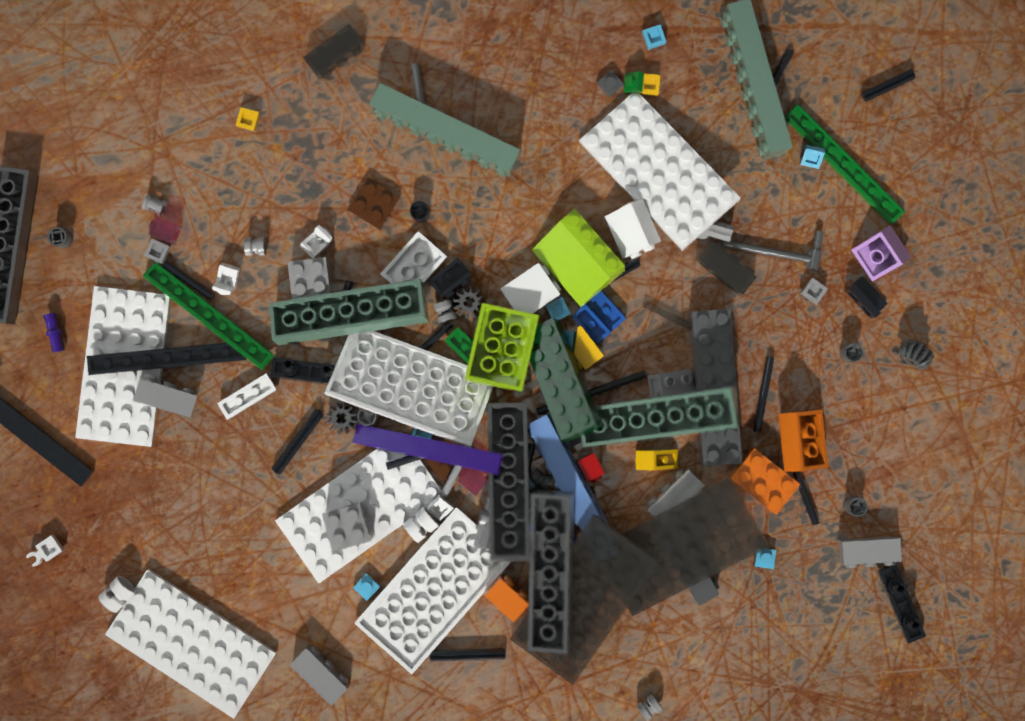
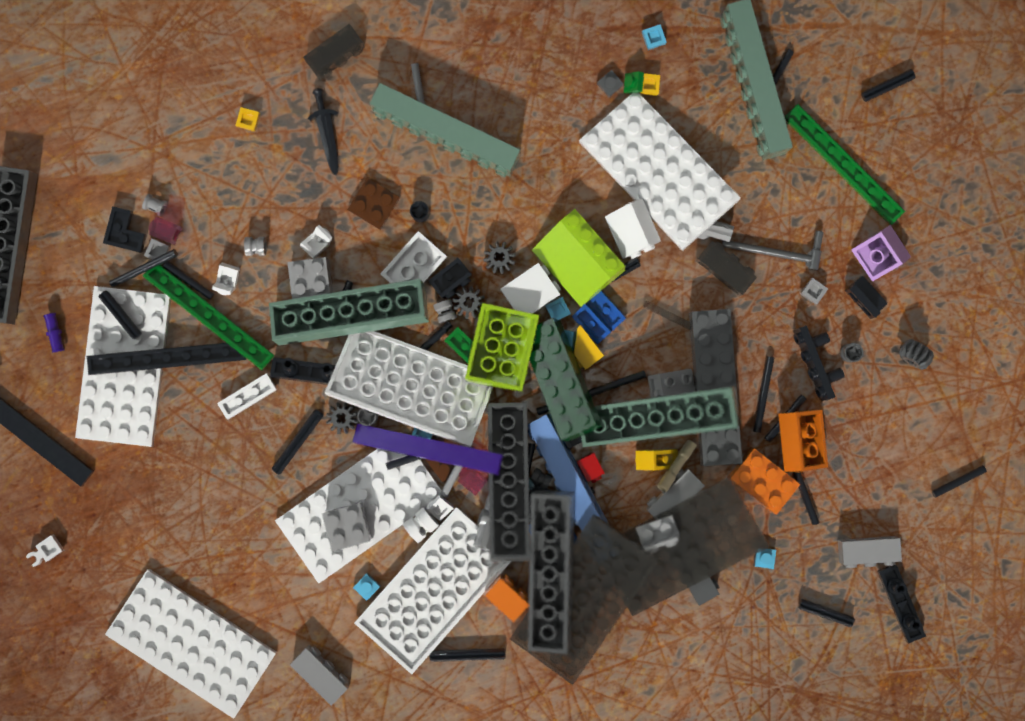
(64, 239): dark grey wheel -> none
(115, 596): white wheel -> none
(118, 231): none -> black plate
(120, 315): none -> black axle
(143, 268): none -> black bar
(165, 396): light grey brick -> none
(325, 127): none -> black sword
(500, 250): none -> dark grey gear
(649, 707): light grey wheel -> none
(658, 533): none -> light grey bracket
(683, 455): none -> dark tan piece
(794, 407): none -> black bar
(812, 156): medium azure plate -> none
(816, 370): none -> black plate
(826, 613): none -> black axle
(859, 508): dark grey wheel -> none
(959, 481): none -> black bar

